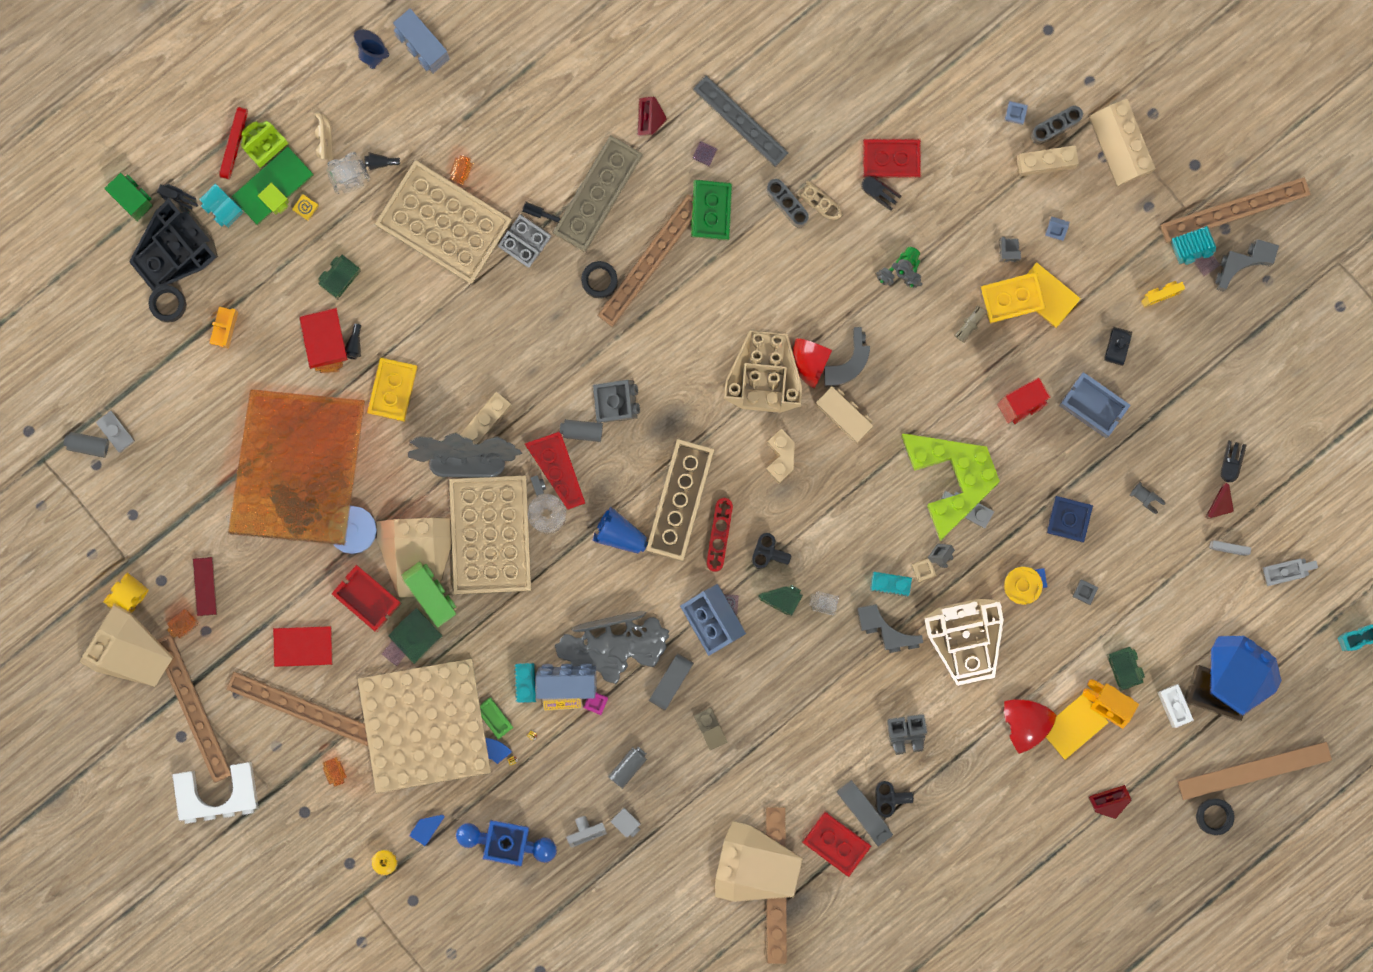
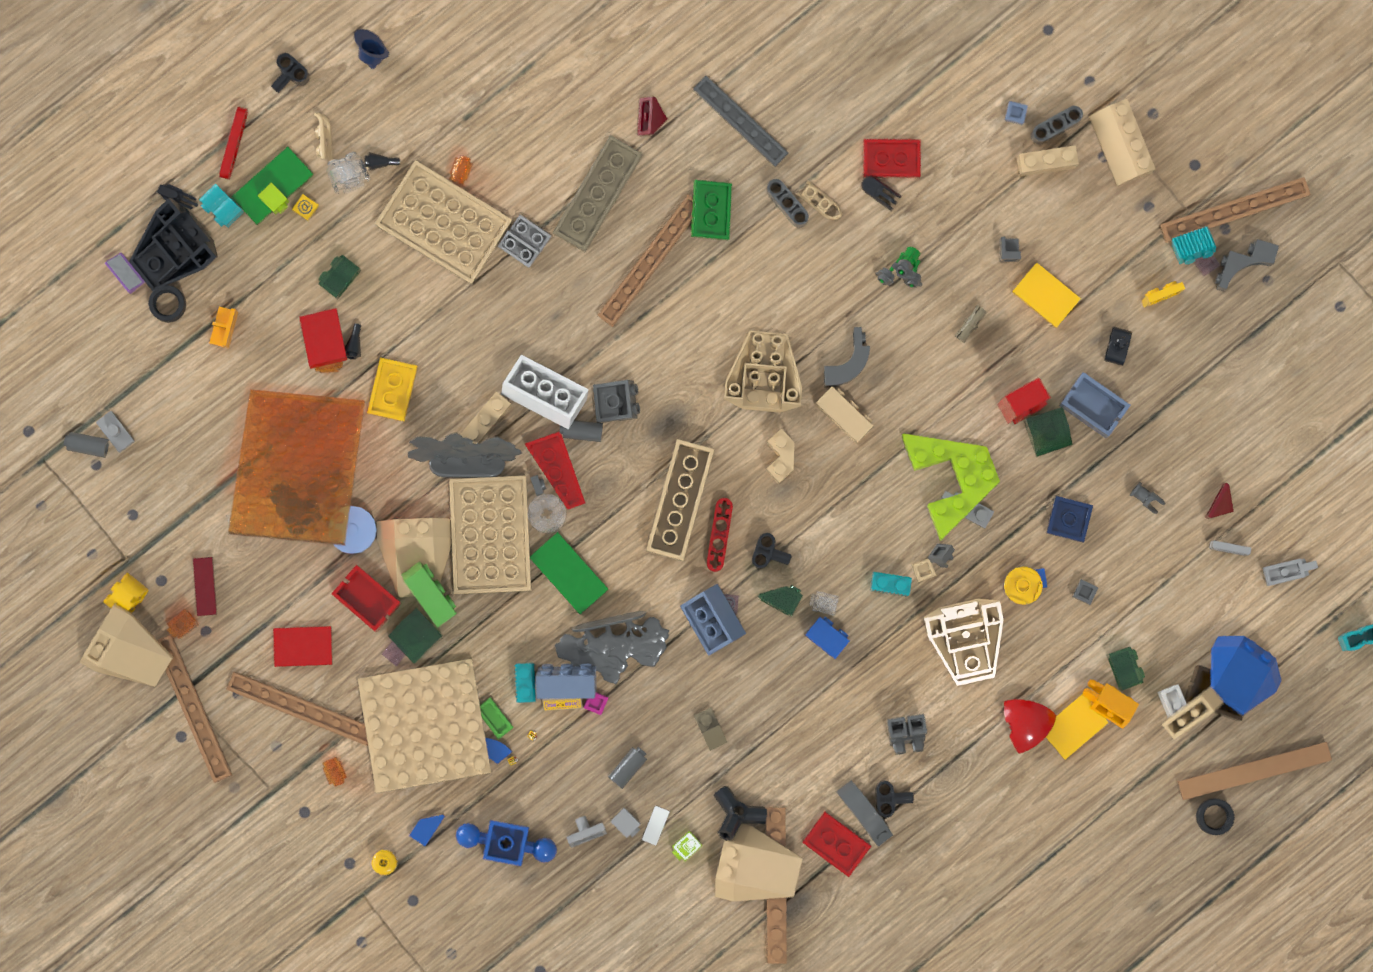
(124, 191): green piece -> none
(125, 272): none -> flat silver slope
(192, 807): white arch -> none
(262, 142): lime slope -> none
(289, 73): none -> black beam
(420, 41): sand blue piece -> none
(538, 212): black axle -> none
(544, 391): none -> white brick
(568, 573): none -> green tile
(599, 265): black tyre -> none
(619, 533): blue cone -> none
(655, 825): none -> white sticker
(671, 681): dark grey beam -> none
(686, 846): none -> brick
(704, 154): clear purple tile -> none
(732, 821): none -> black piece
(810, 360): red brick -> none
(827, 637): none -> blue brick
(892, 640): dark grey arch -> none
(1013, 297): yellow tile -> none
(1048, 431): none -> clear green slope
(1057, 228): sand blue plate -> none
(1111, 802): dark red slope -> none
(1192, 713): none -> tan brick
(1231, 467): black arm -> none

